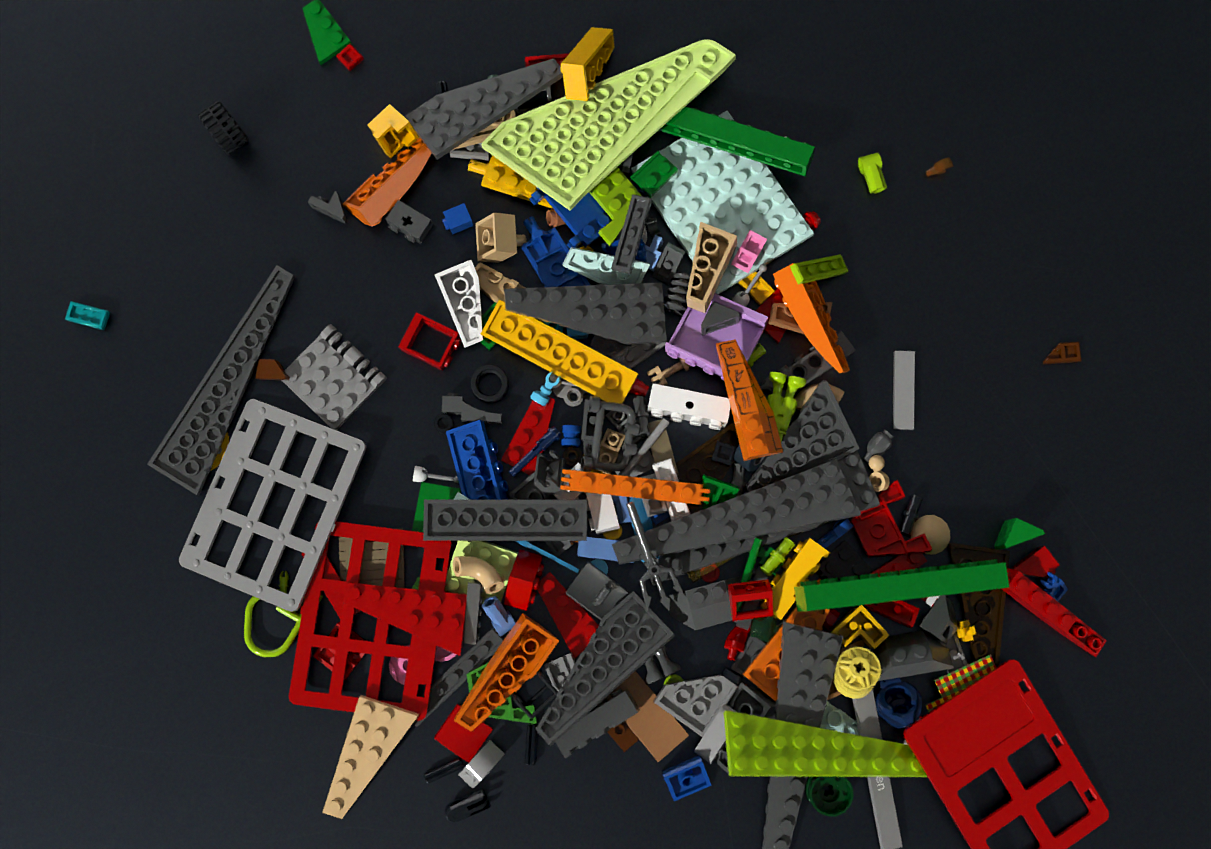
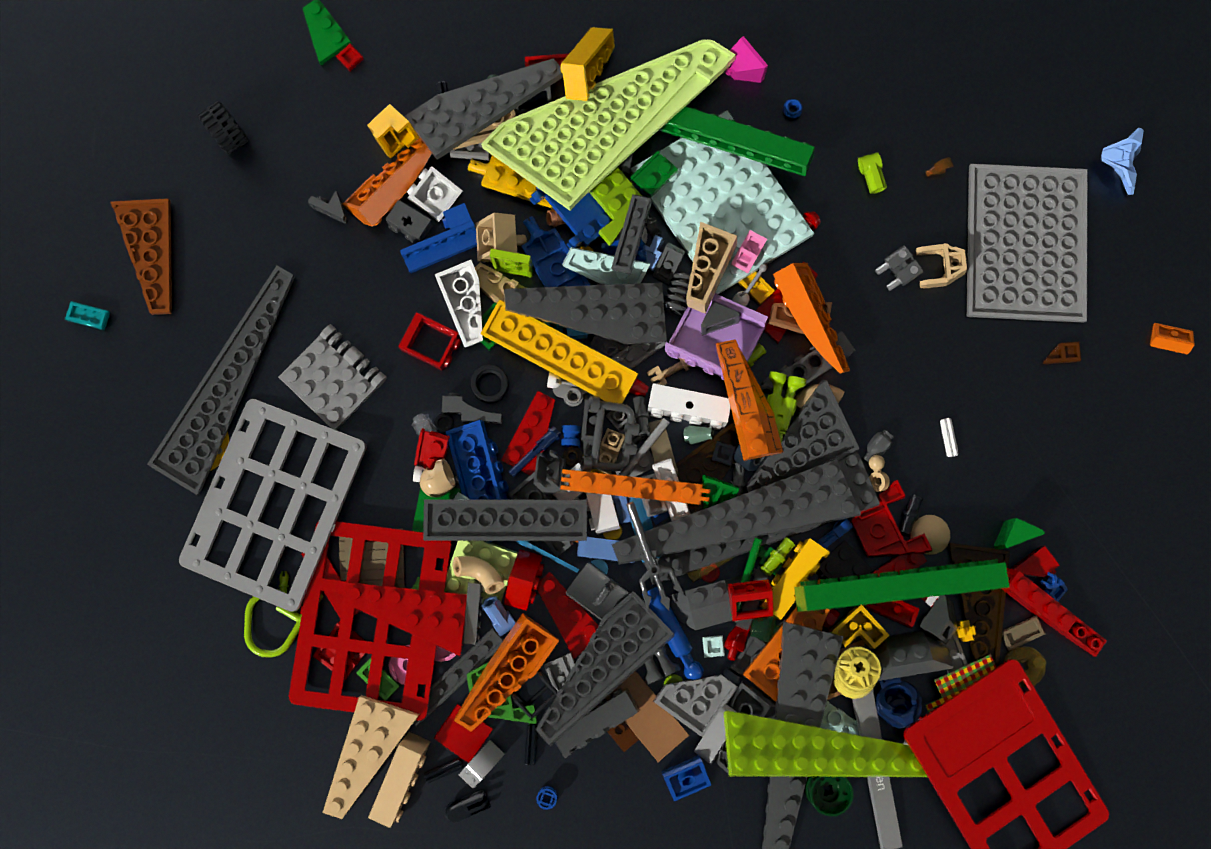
(148, 242): none -> dark orange wing
(270, 370): reddish brown tile -> none
(388, 684): none -> bright green plate
(399, 779): none -> tan wedge
(425, 422): none -> clear brick
(431, 448): none -> red plate
(433, 193): none -> white plate
(438, 480): none -> tan helmet
(440, 247): none -> blue fence
(512, 263): none -> lime tile
(541, 396): medium azure piece -> none
(548, 794): none -> blue wheel
(679, 643): none -> blue piece
(696, 434): none -> sand green cone
(713, 646): none -> light aqua tile
(748, 63): none -> dark pink slope
(792, 103): none -> blue plate
(819, 269): lime tile -> none
(903, 267): none -> dark grey piece
(903, 390): light grey tile -> none
(949, 437): none -> white axle
(950, 255): none -> tan piece
(1022, 633): none -> dark tan tile
(1027, 243): none -> light grey plate
(1036, 666): none -> clear yellow plate
(1121, 158): none -> light blue piece
(1172, 338): none -> orange slope

